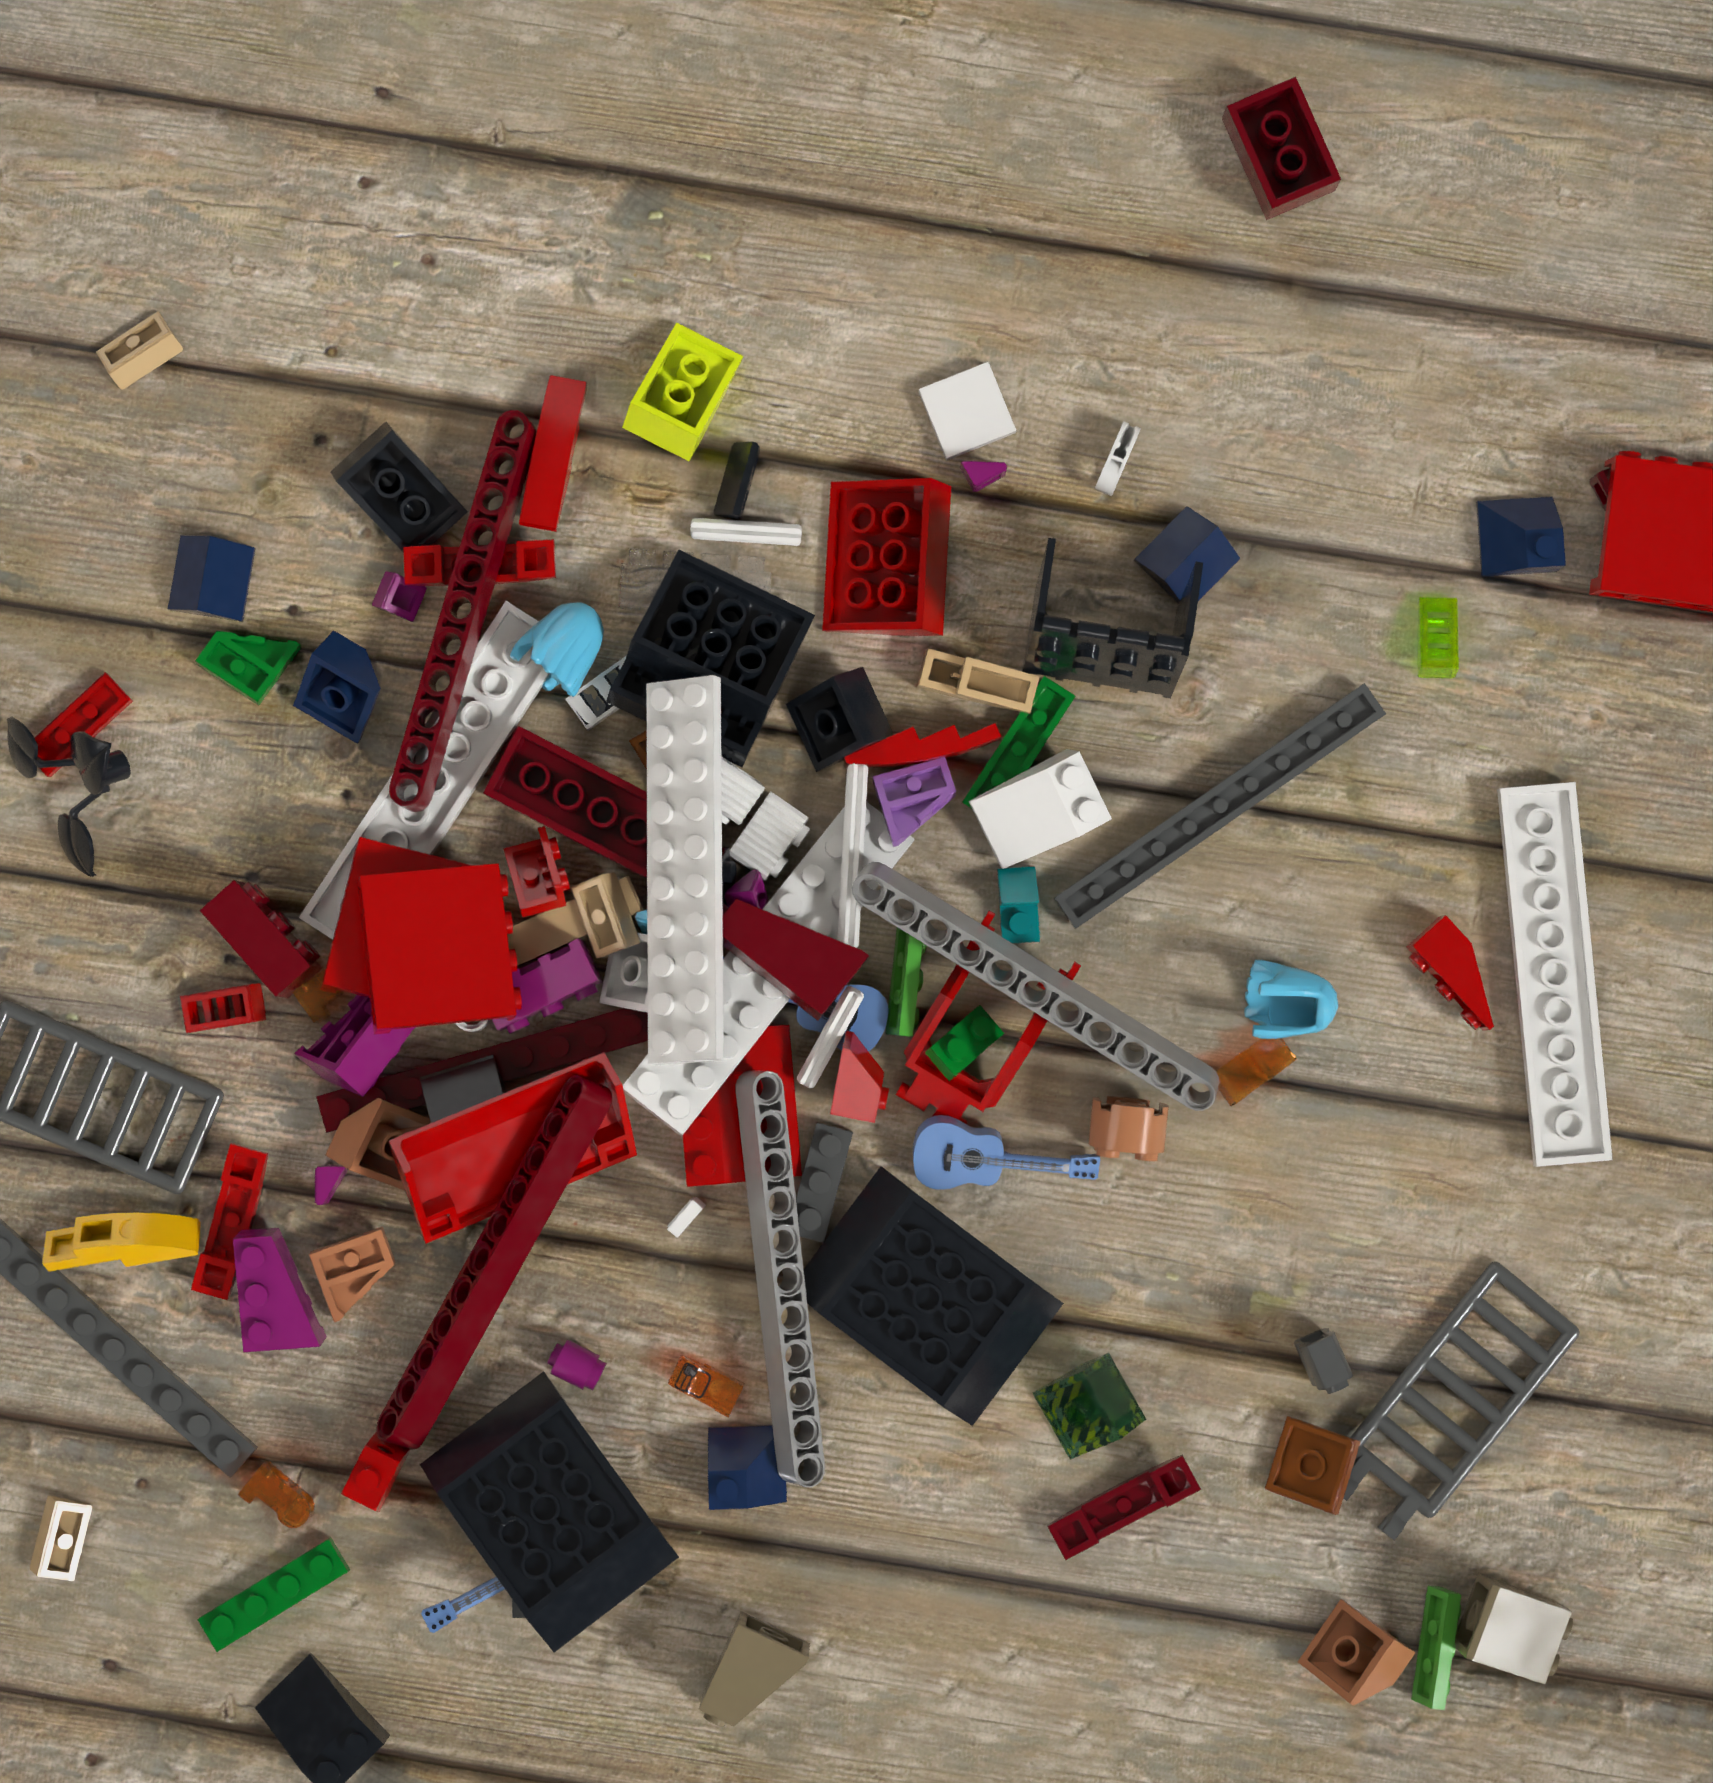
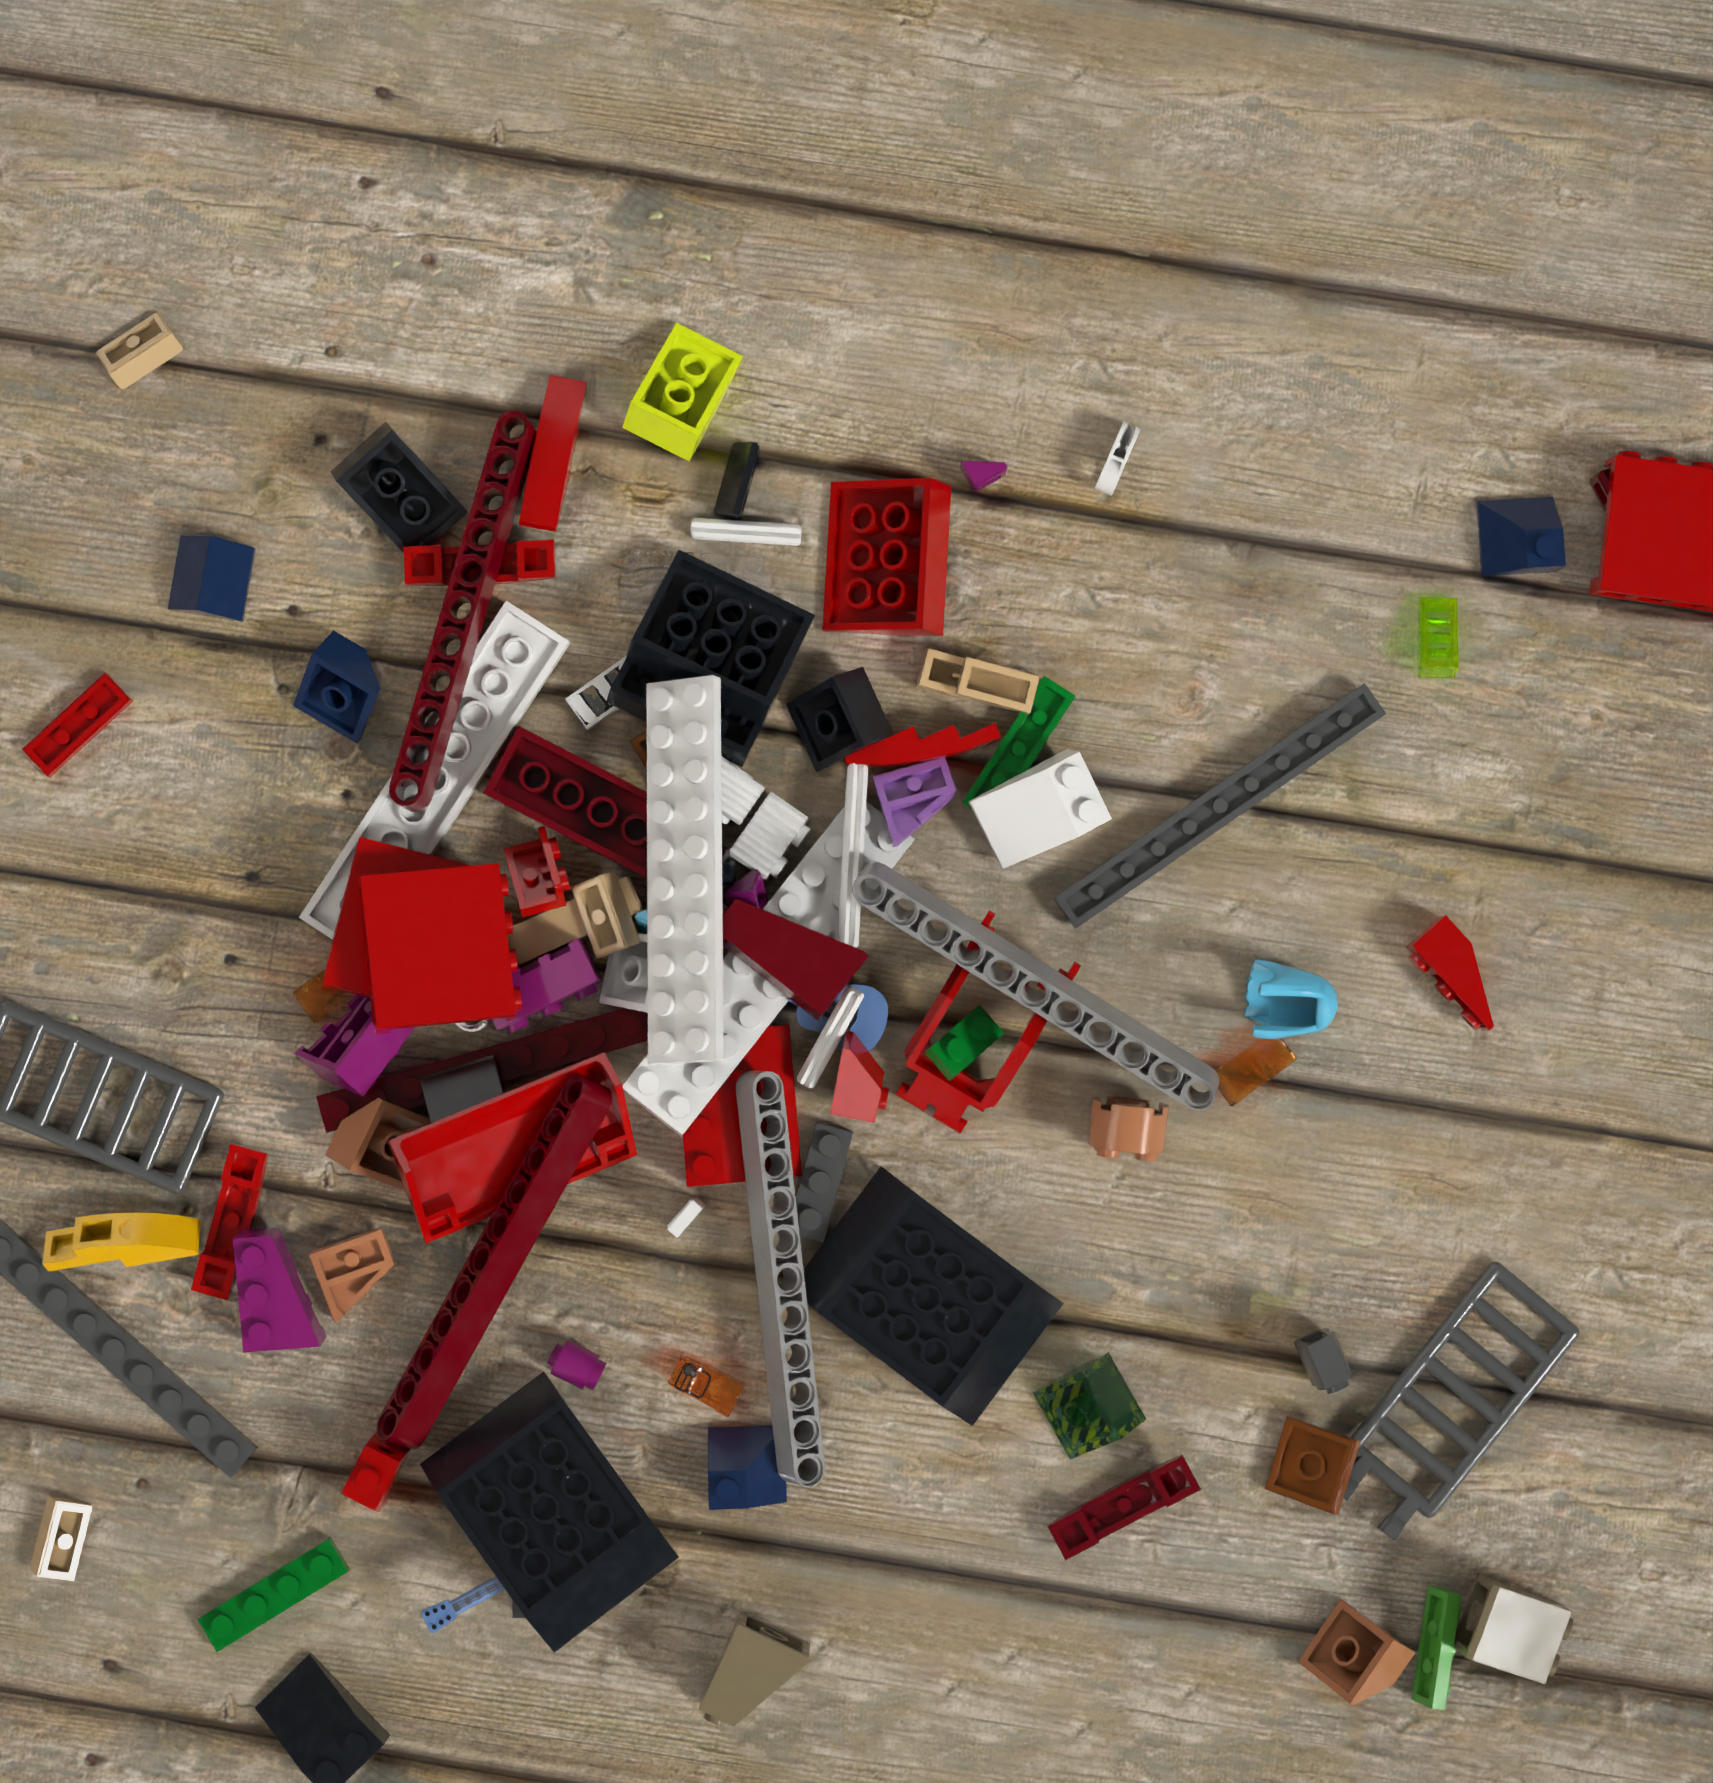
(98, 770): black plant -> none
(247, 663): green wing -> none
(247, 1006): red slope -> none
(262, 937): dark red brick -> none
(280, 1493): clear orange leg -> none
(327, 1181): magenta slope -> none
(397, 597): magenta slope -> none
(564, 645): medium azure hair -> none
(905, 985): bright green plate -> none
(957, 1154): medium blue piece -> none
(967, 411): white tile -> none
(1018, 904): teal slope -> none
(1109, 655): black windscreen -> none
(1178, 547): dark blue slope -> none
(1281, 148): dark red brick -> none
(1554, 974): white plate -> none

